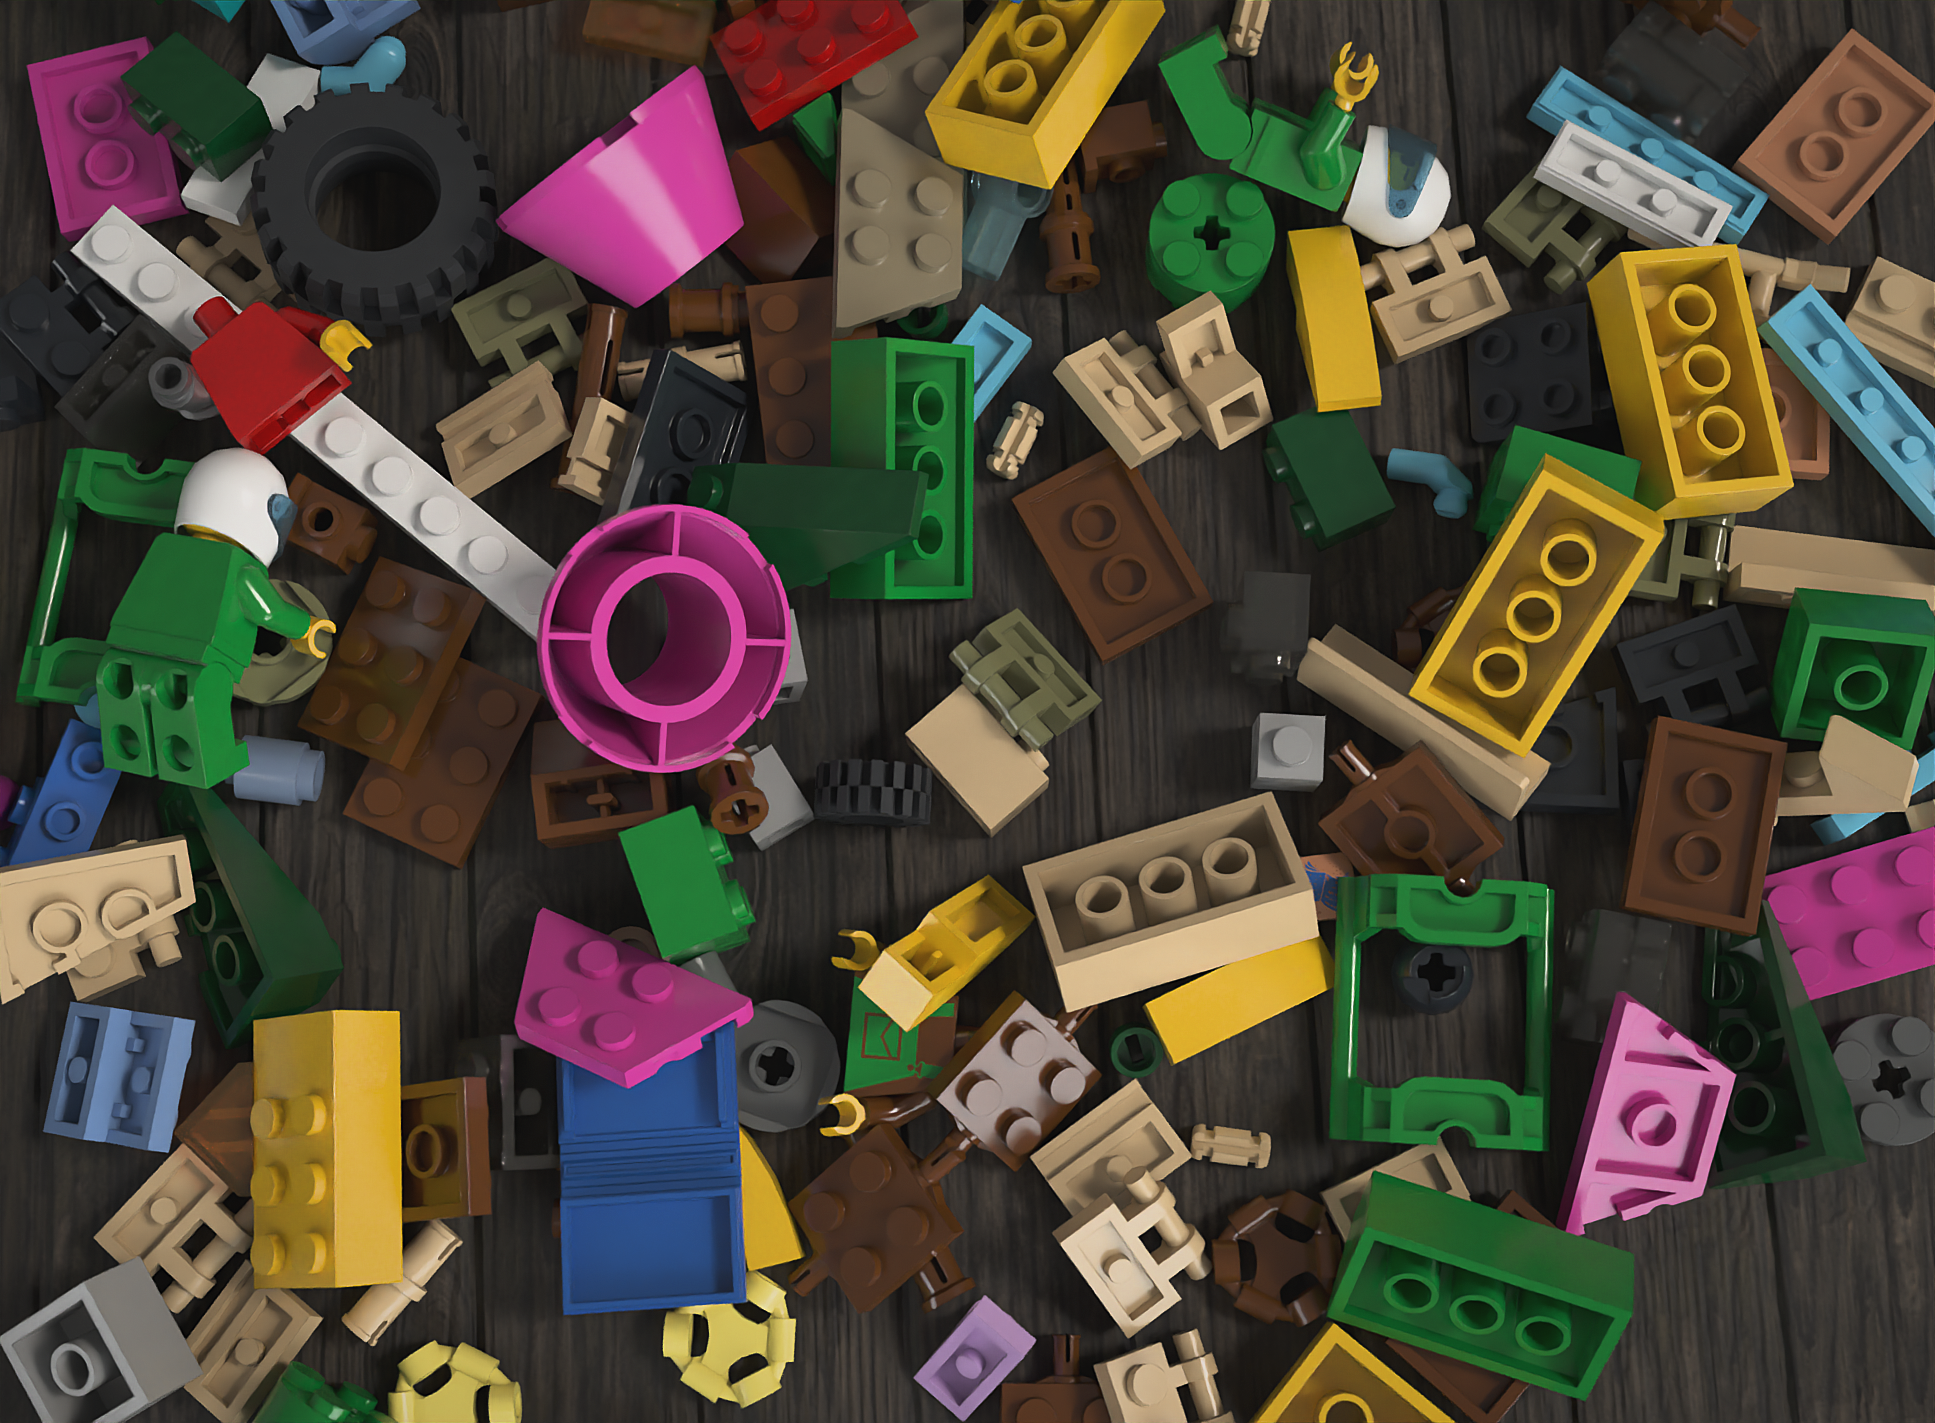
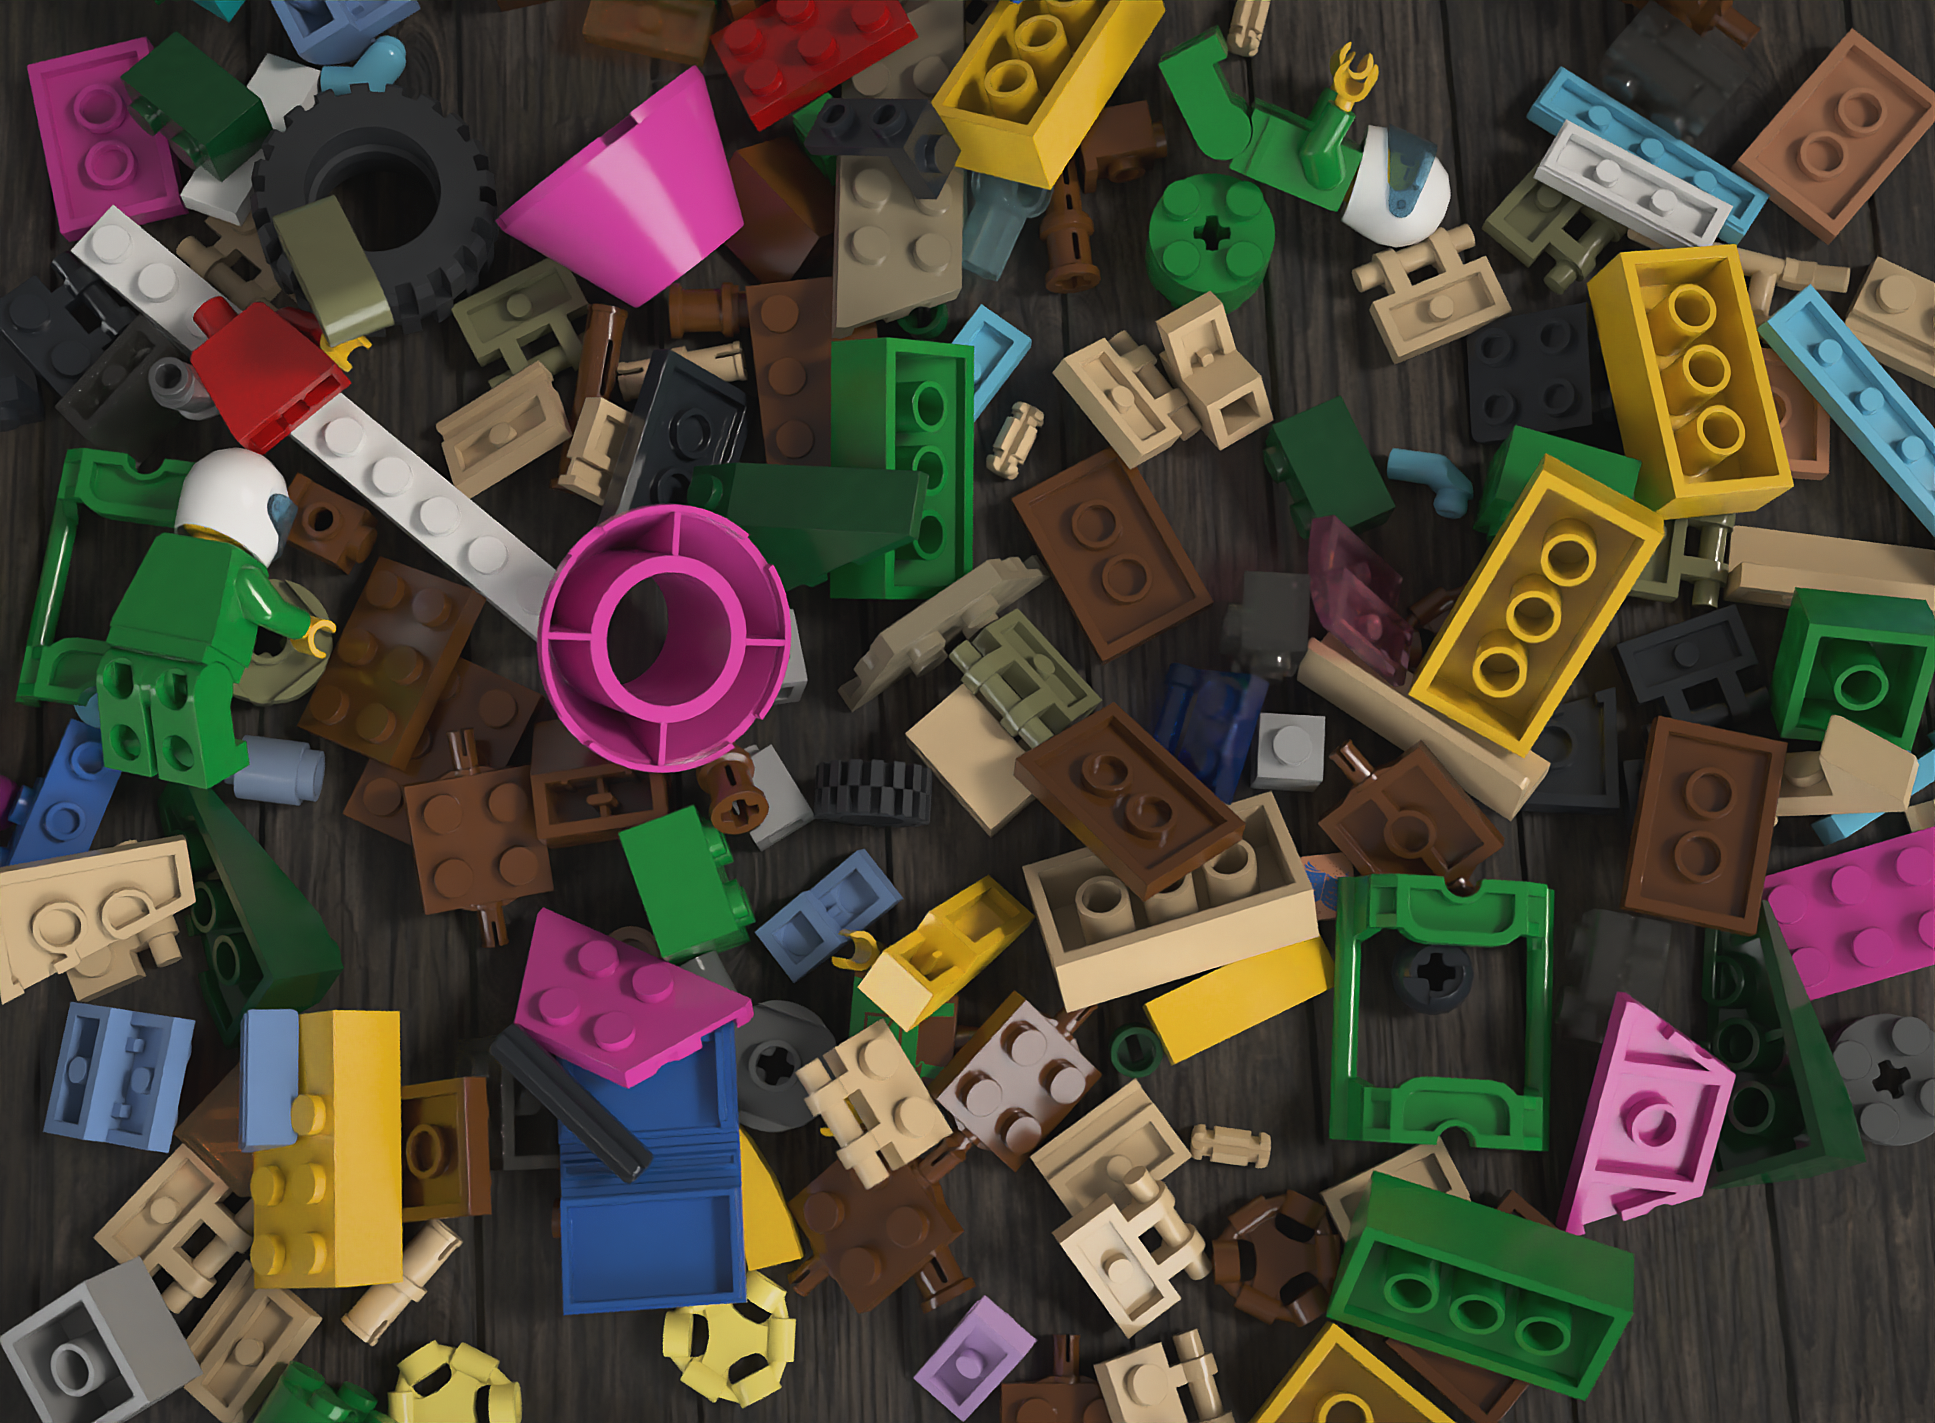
(268, 1078): none -> medium blue slope
(333, 271): none -> olive beam
(476, 838): none -> reddish brown plate
(571, 1103): none -> black axle
(808, 927): none -> medium blue slope
(886, 1096): none -> tan plate
(896, 128): none -> black bracket
(922, 636): none -> dark tan wing
(1129, 800): none -> reddish brown plate
(1219, 724): none -> clear blue plate
(1333, 318): yellow slope -> none
(1358, 598): none -> clear pink slope

